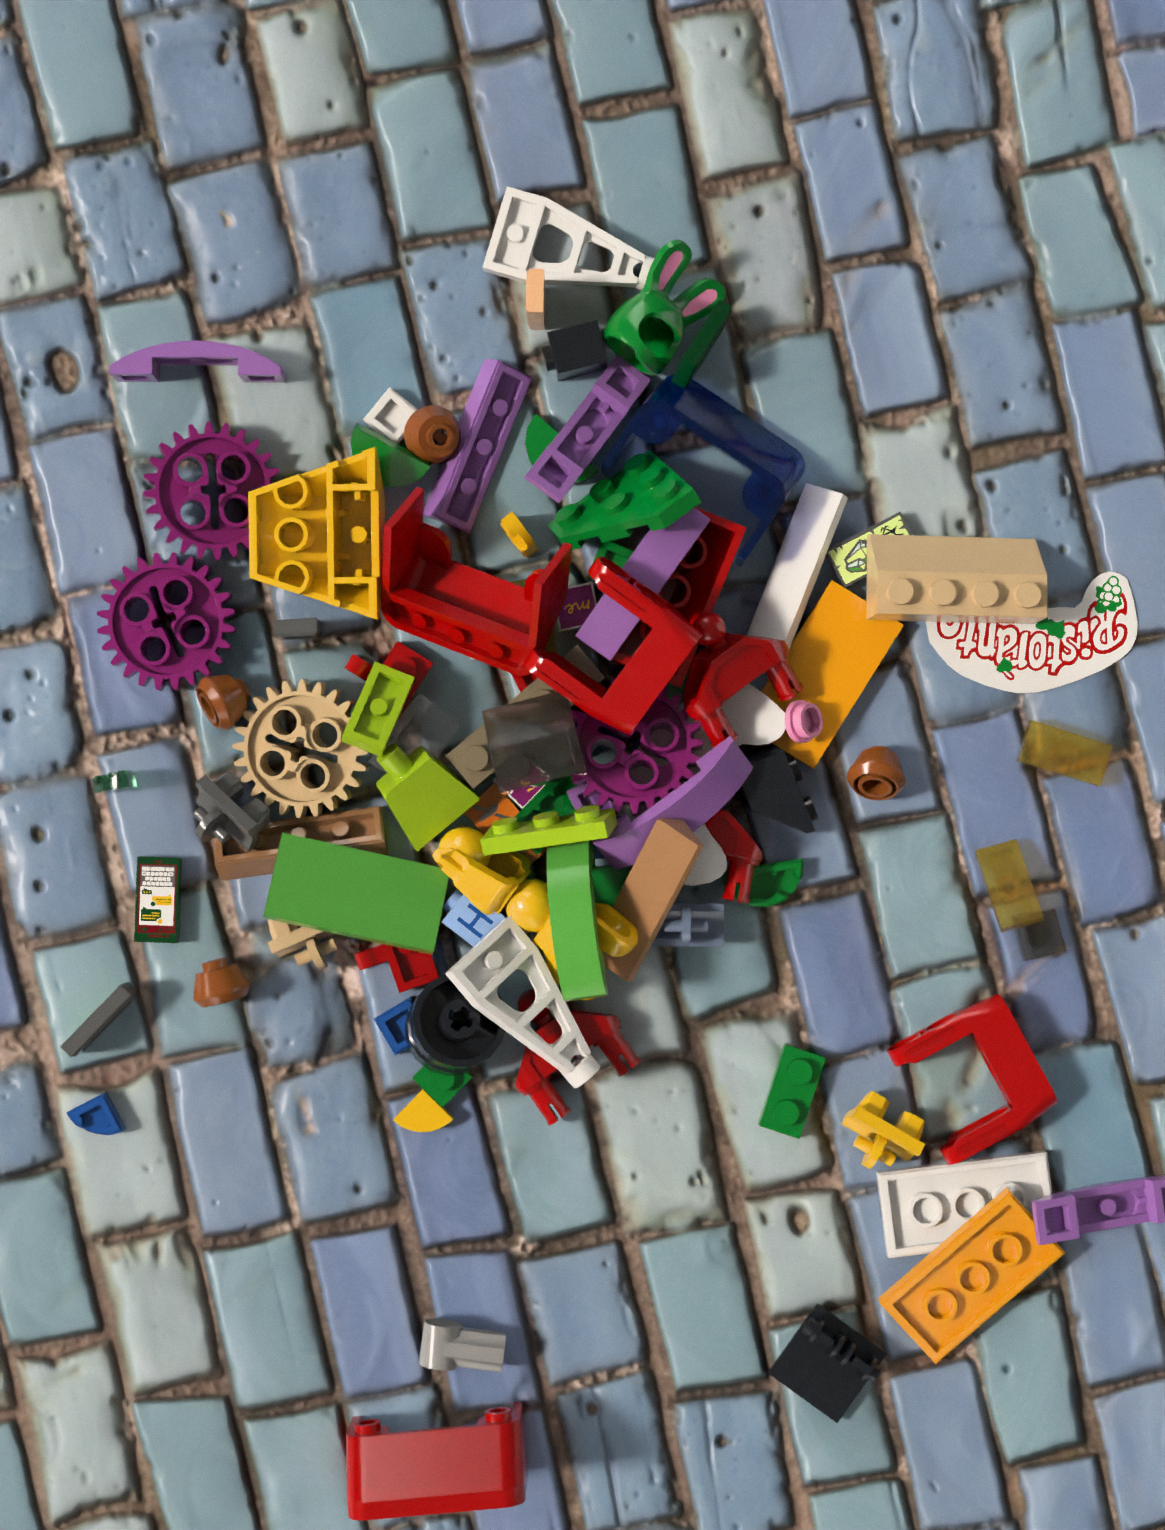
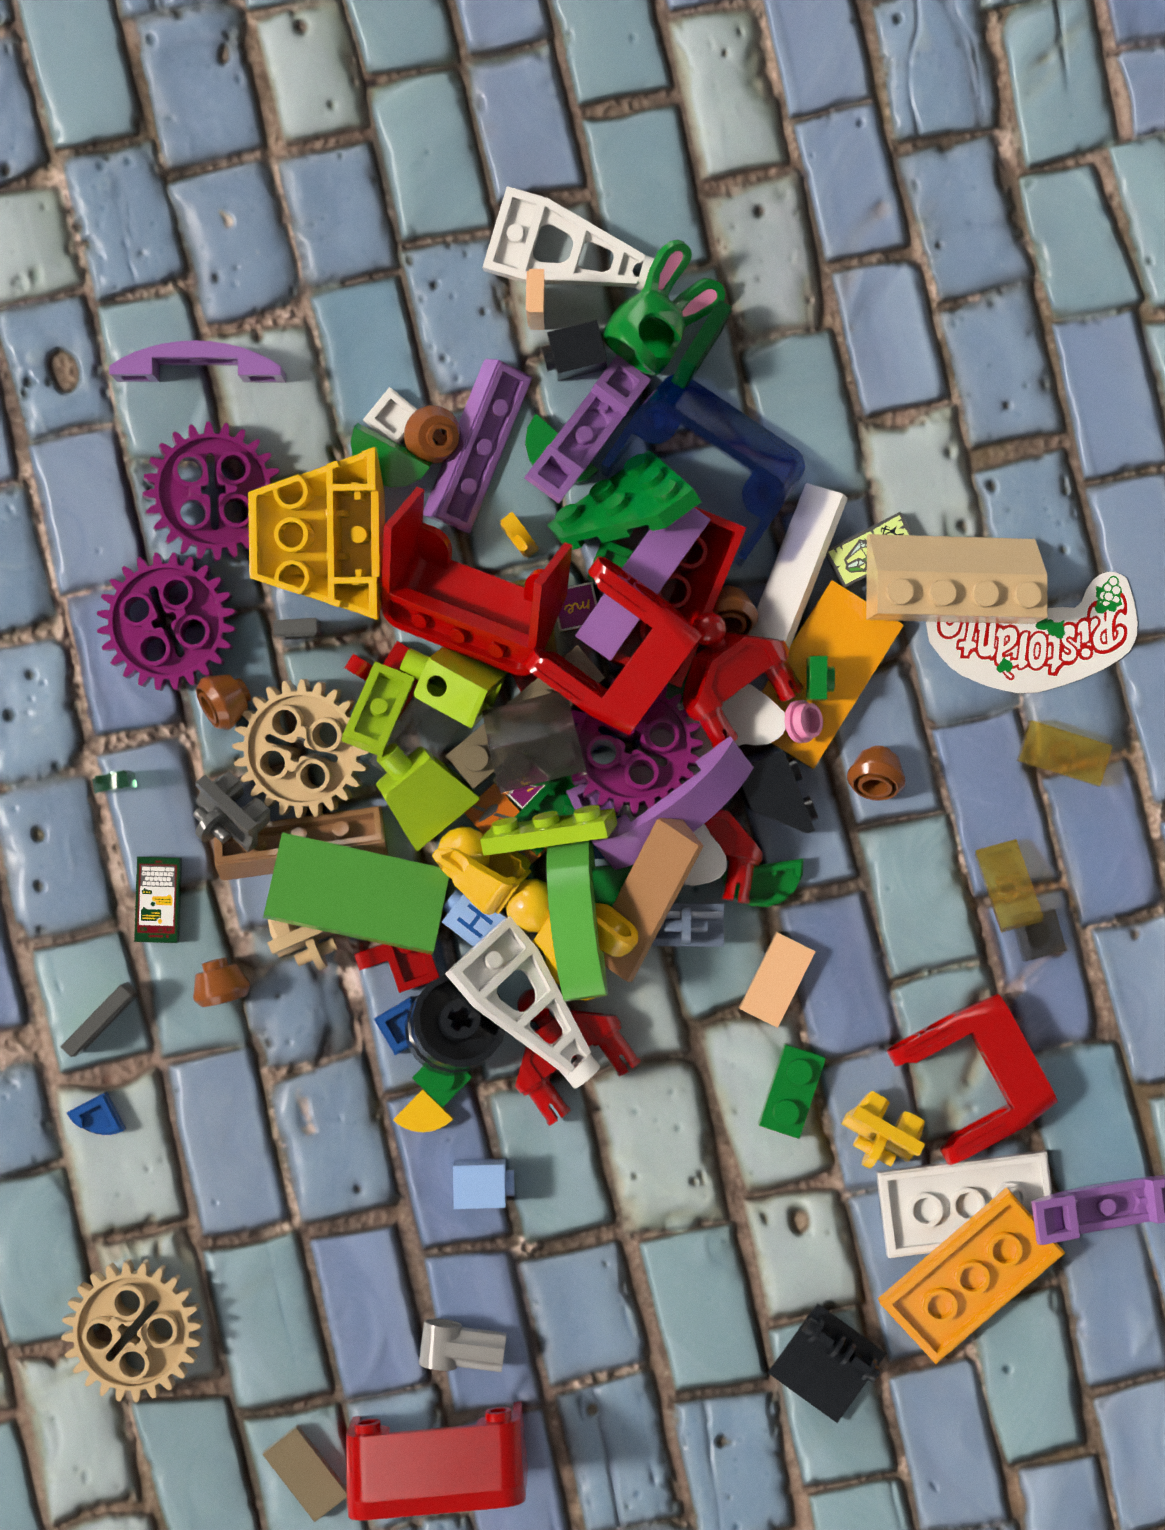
(104, 1306): none -> tan gear
(306, 1473): none -> dark tan tile
(454, 683): none -> lime torso
(482, 1183): none -> light blue brick
(736, 610): none -> dark orange cone
(777, 979): none -> light nougat tile
(819, 678): none -> green plate

